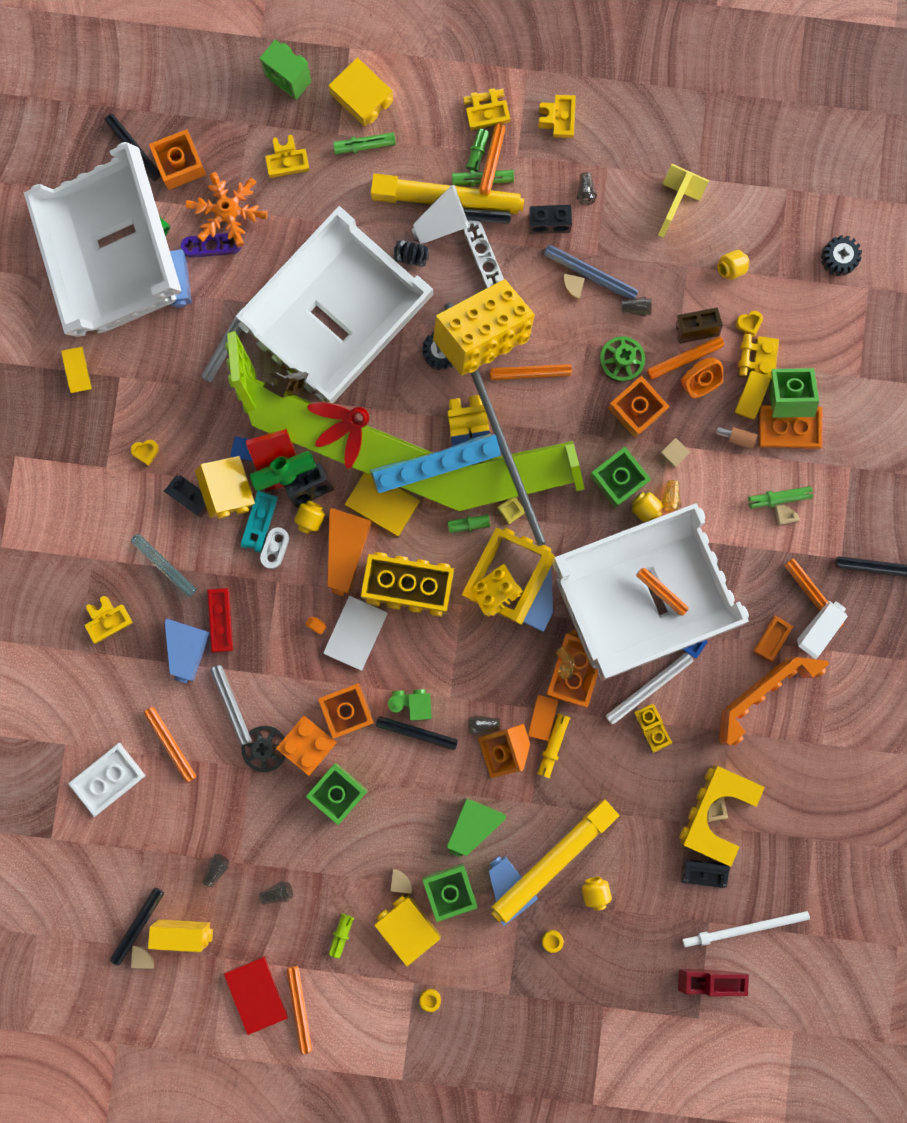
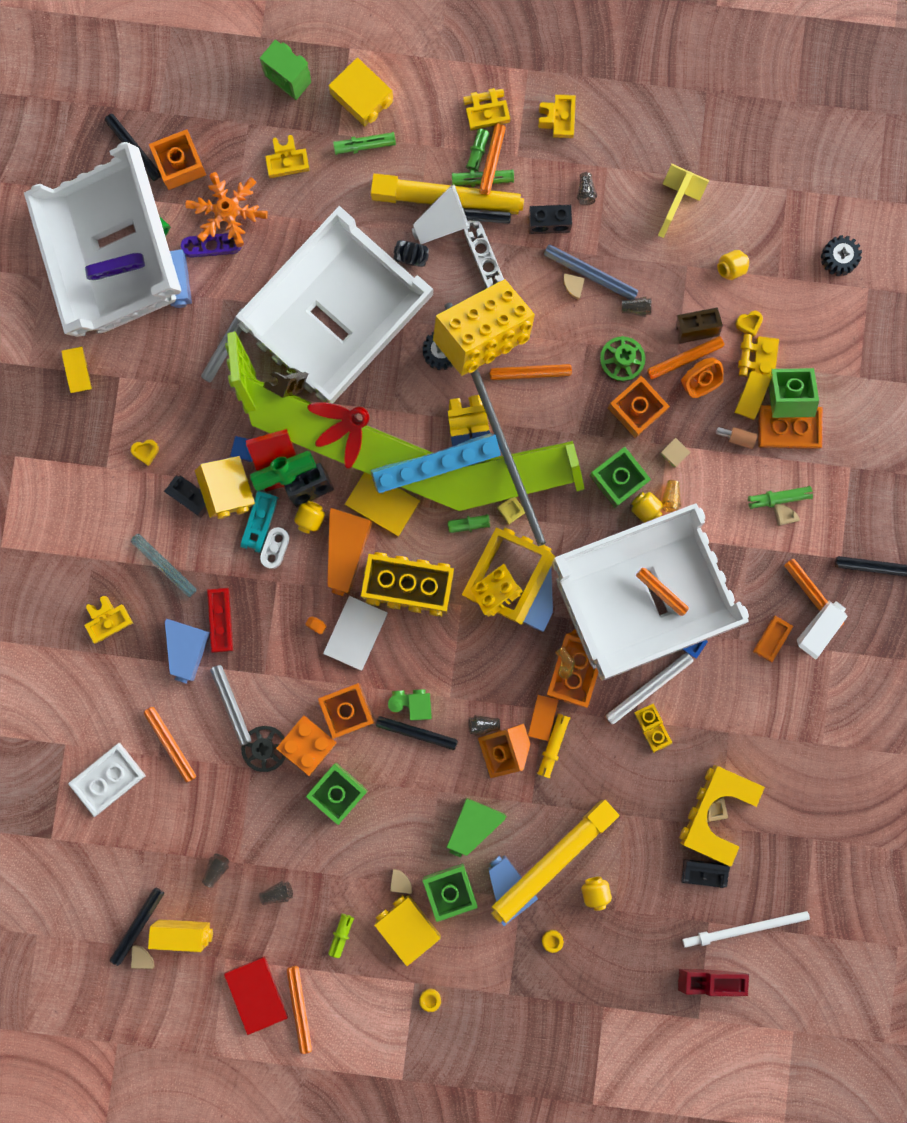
(114, 266): none -> dark purple beam
(730, 729): orange slope -> none

